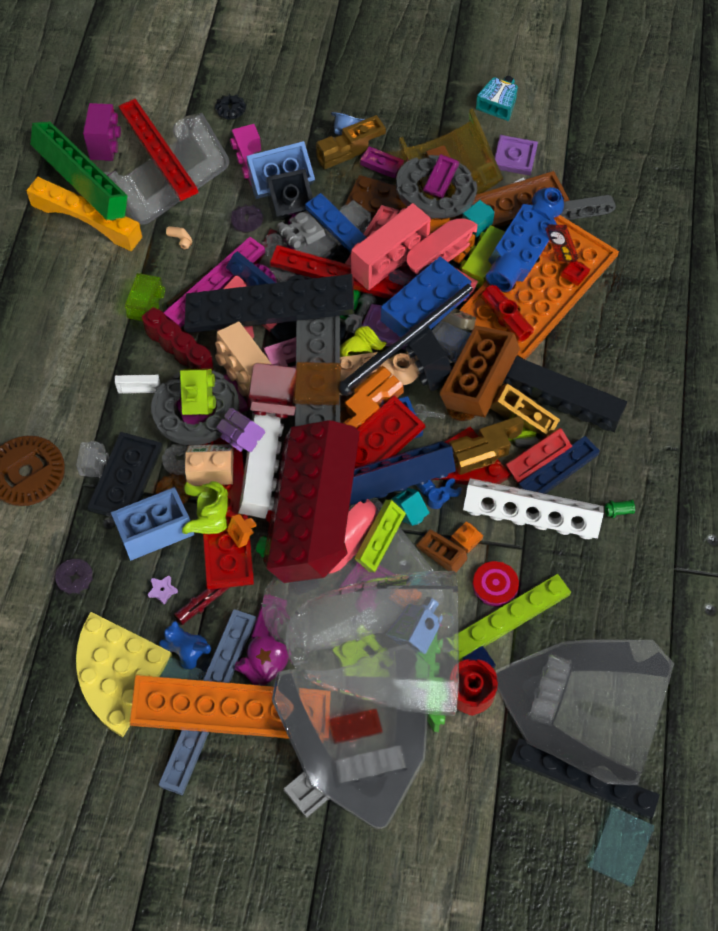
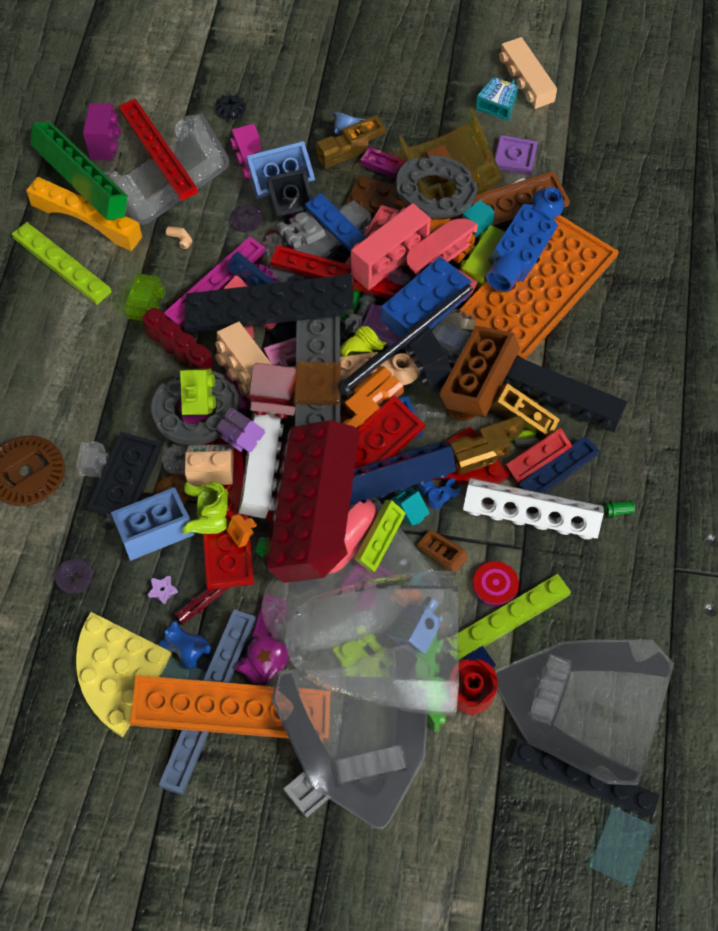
(62, 263): none -> lime plate
(137, 383): white tile -> none
(355, 726): clear red tile -> none
(441, 176): magenta tile -> none
(467, 537): orange tile -> none
(507, 313): red piece -> none
(528, 73): none -> light nougat brick
(562, 243): tile -> none
(575, 272): red tile -> none
(596, 206): dark grey beam -> none

